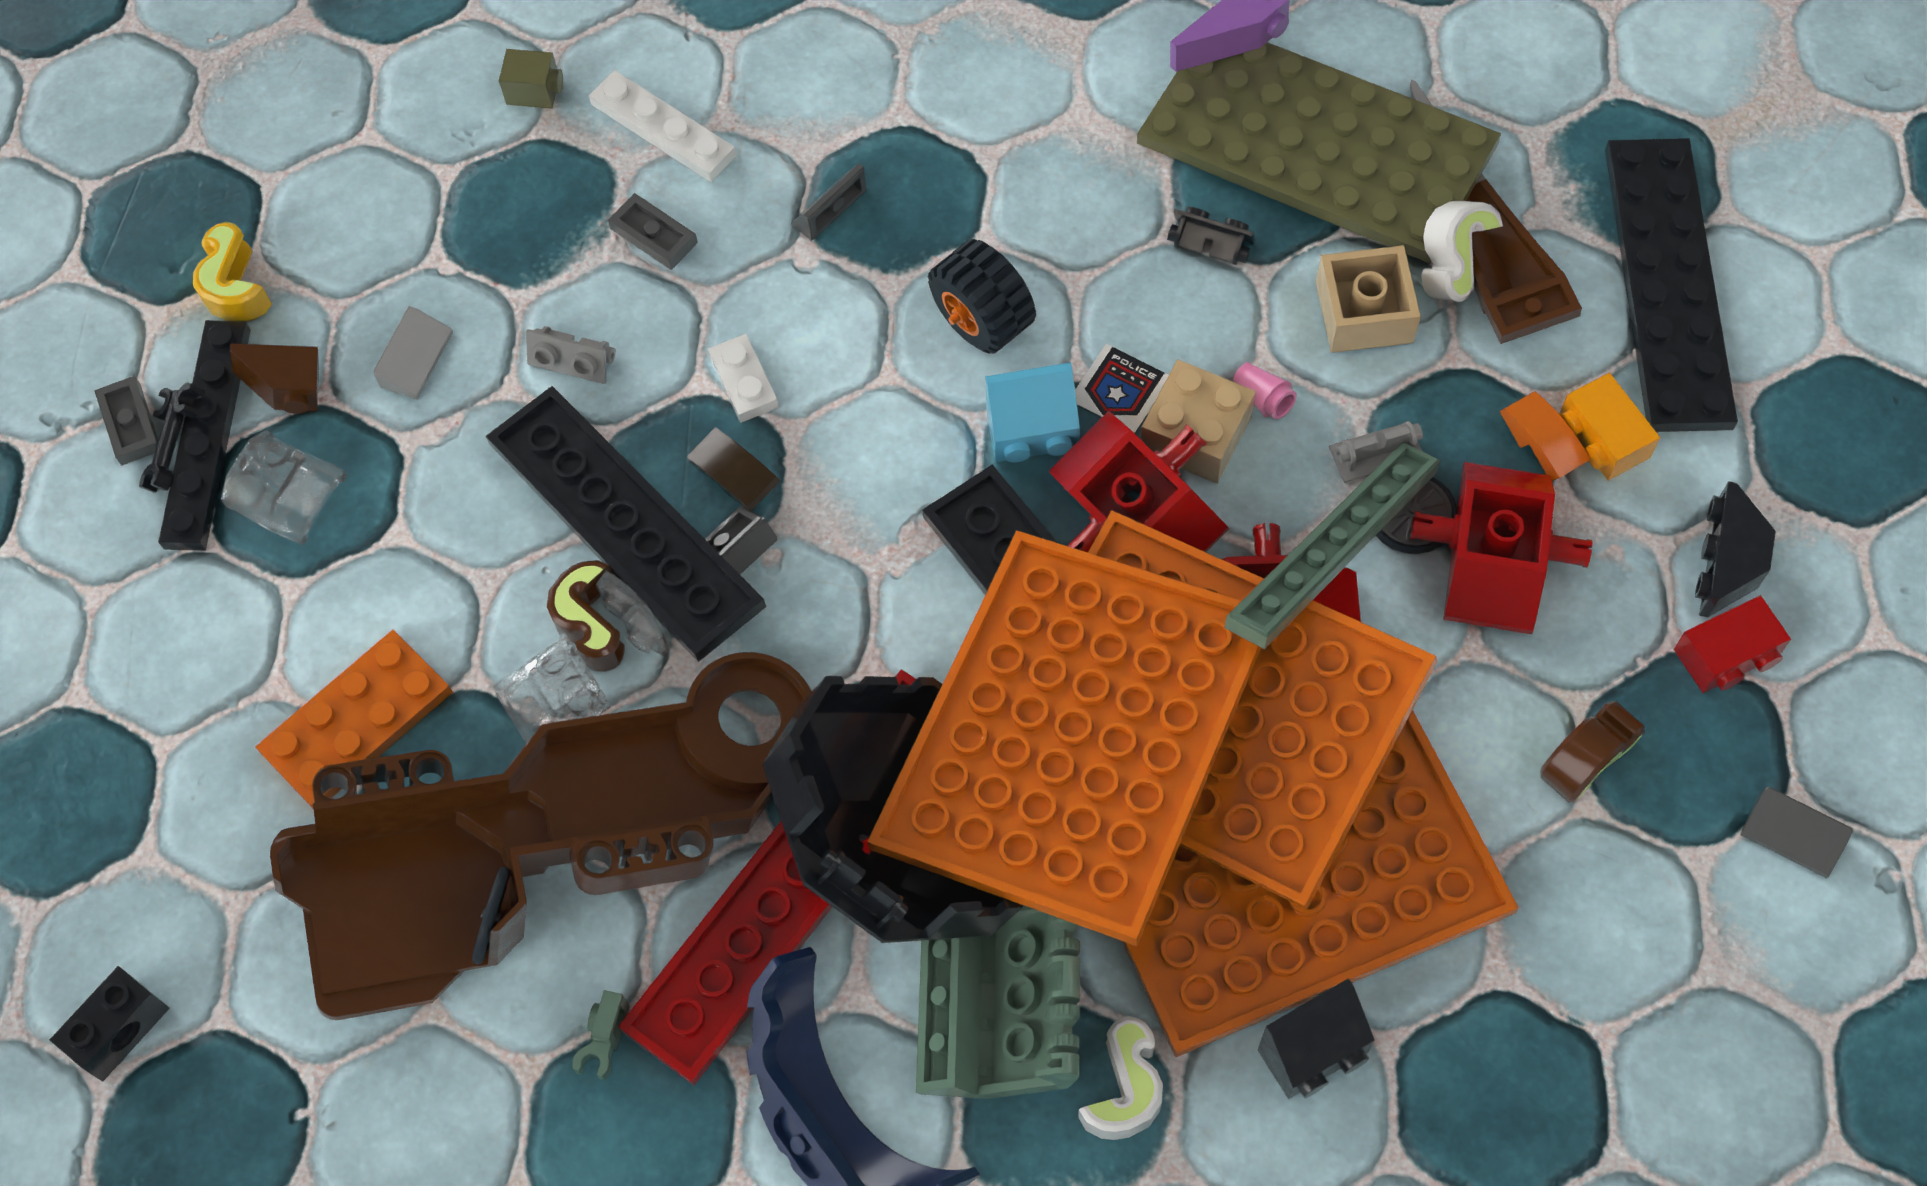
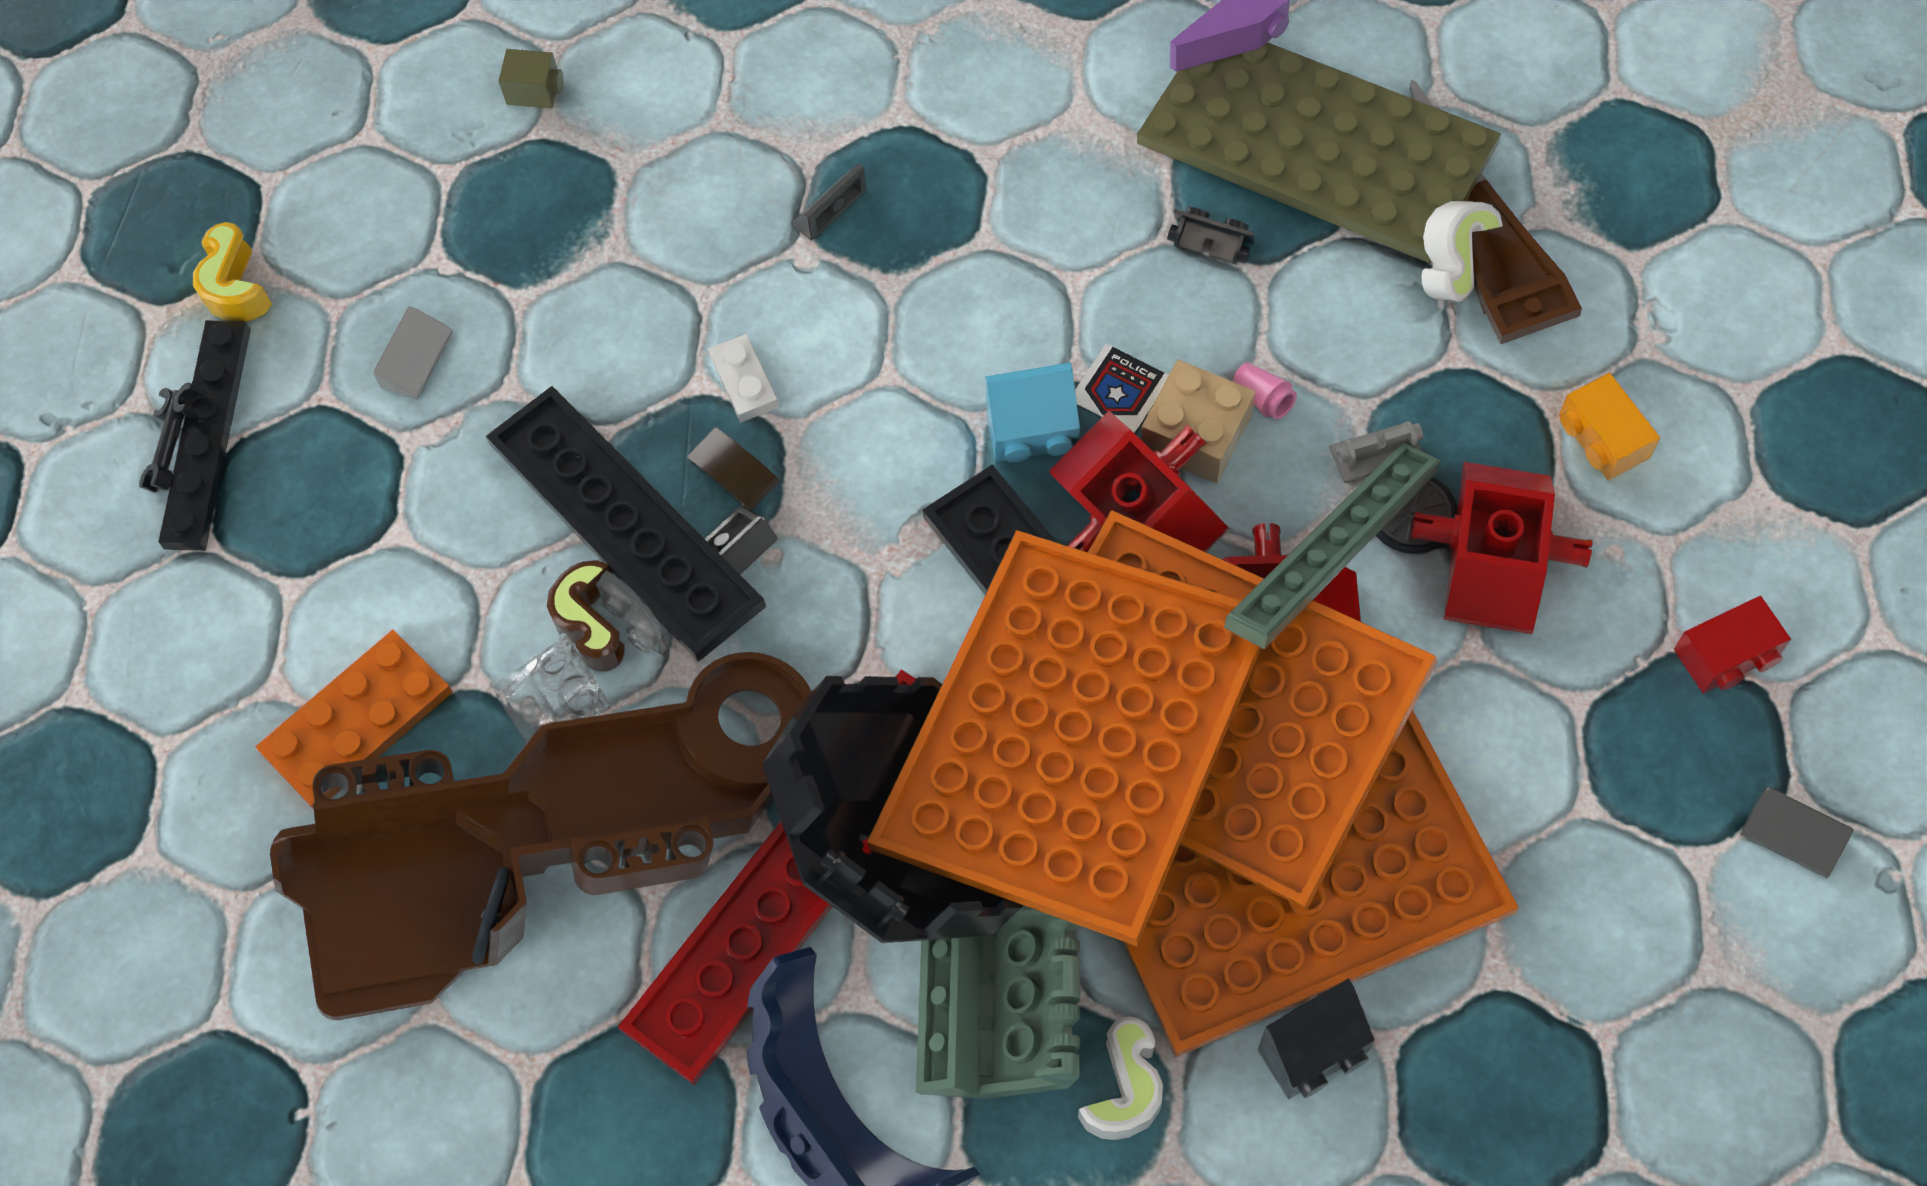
(109, 1024): black brick -> none
(127, 420): dark grey plate -> none
(279, 374): reddish brown slope -> none
(280, 486): clear slope -> none
(562, 354): light grey hinge -> none
(604, 1029): sand green plate -> none
(652, 231): dark grey plate -> none
(663, 126): white plate -> none
(982, 296): black wheel -> none
(1367, 299): tan brick -> none
(1550, 437): orange slope -> none
(1591, 750): reddish brown animal -> none
(1670, 286): black plate -> none
(1735, 552): black slope -> none

